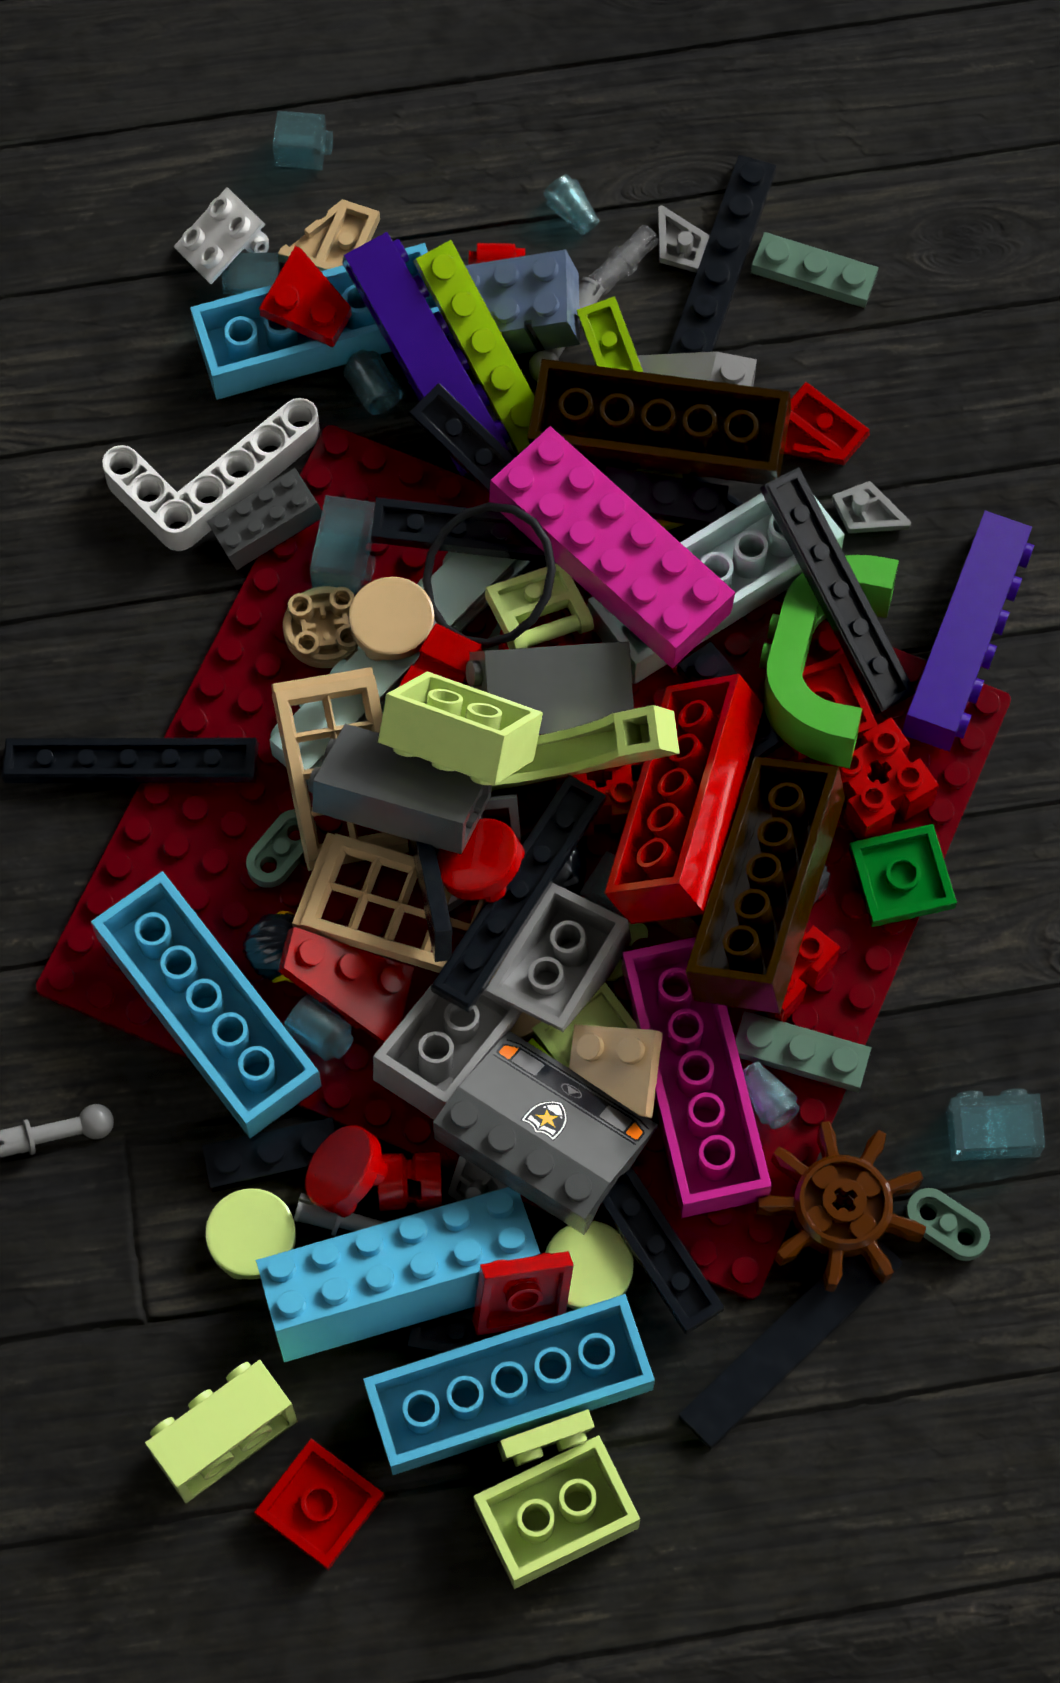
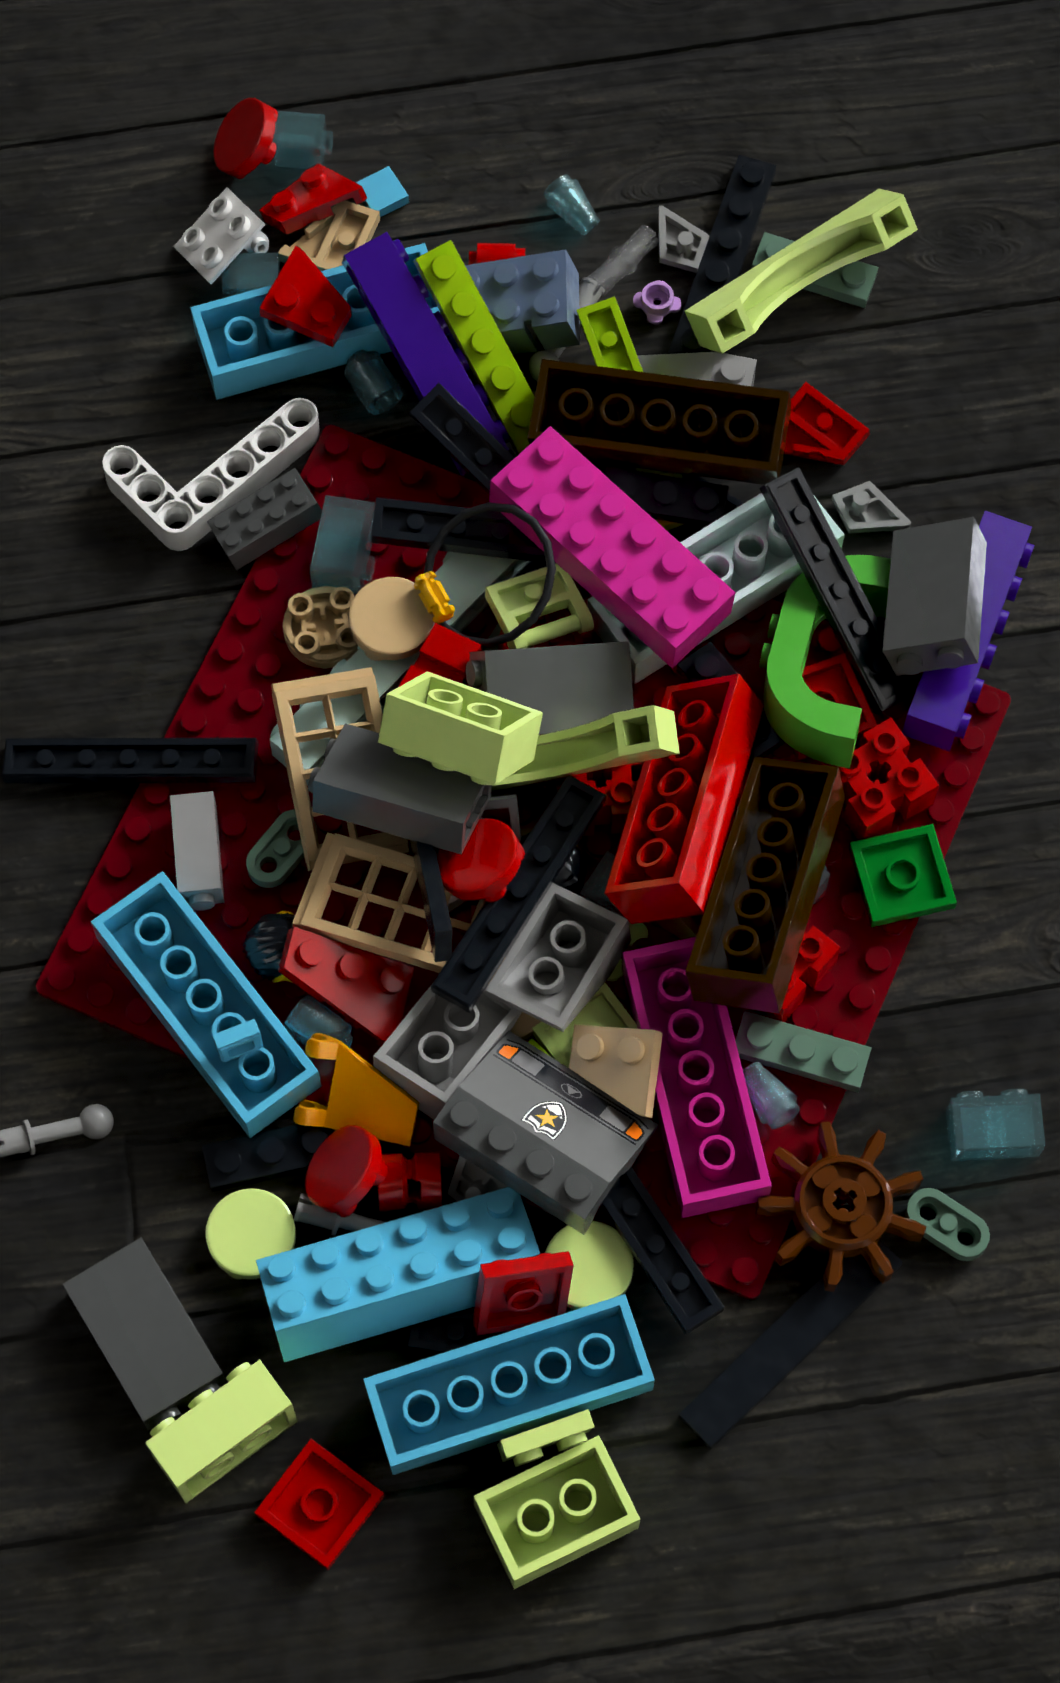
(144, 1333): none -> dark grey brick
(197, 849): none -> light grey brick
(238, 1040): none -> medium azure tile
(245, 138): none -> red tile
(310, 199): none -> red wing
(358, 1096): none -> light orange flag
(384, 191): none -> medium azure tile
(434, 597): none -> yellow piece
(658, 291): none -> lavender plate
(853, 234): none -> yellowish green arch
(935, 597): none -> dark grey brick

